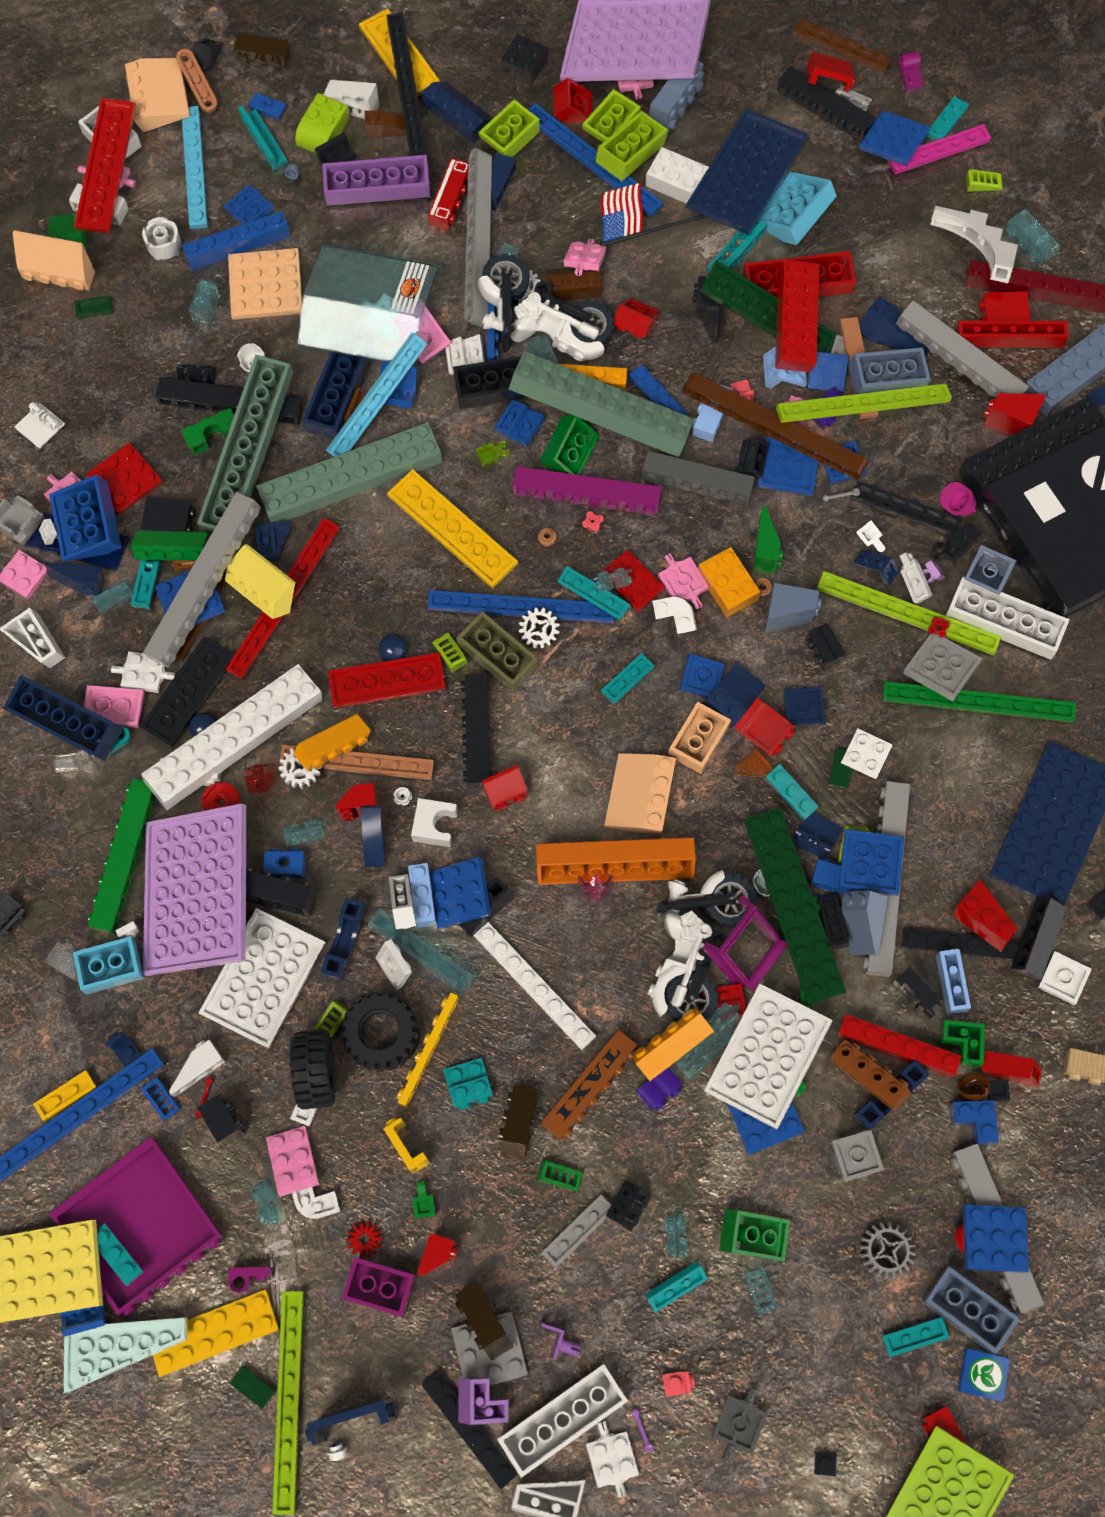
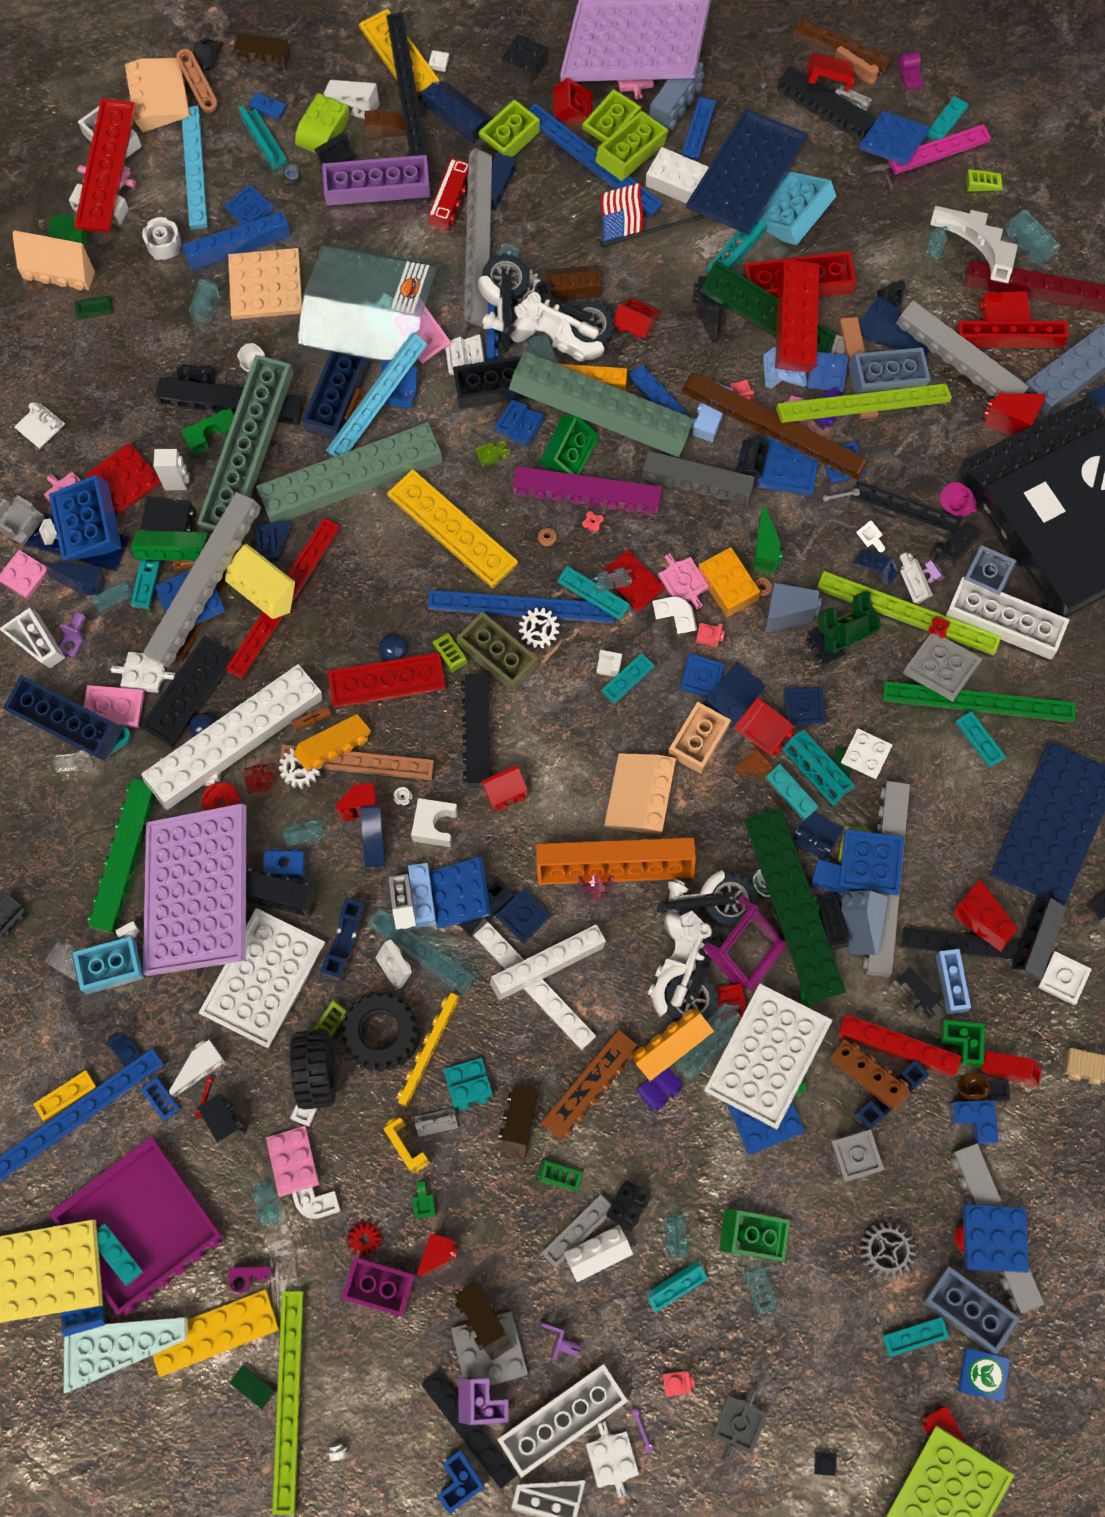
(72, 634): none -> medium lavender bracket
(171, 469): none -> white brick
(319, 715): none -> dark orange pin
(384, 1408): dark blue panel -> none
(436, 1122): none -> light grey hinge
(439, 61): none -> white plate
(466, 1482): none -> blue brick
(523, 916): none -> dark blue plate
(547, 962): none -> white brick
(584, 256): bright pink plate -> none
(598, 1253): none -> white brick
(609, 663): none -> white panel
(698, 128): none -> blue plate
(710, 634): none -> coral bracket
(820, 764): none -> teal fence
(851, 627): none -> dark green bracket
(861, 69): none -> nougat plate
(893, 293): none -> black plate
(937, 242): none -> clear light blue hinge
(980, 739): none -> teal plate

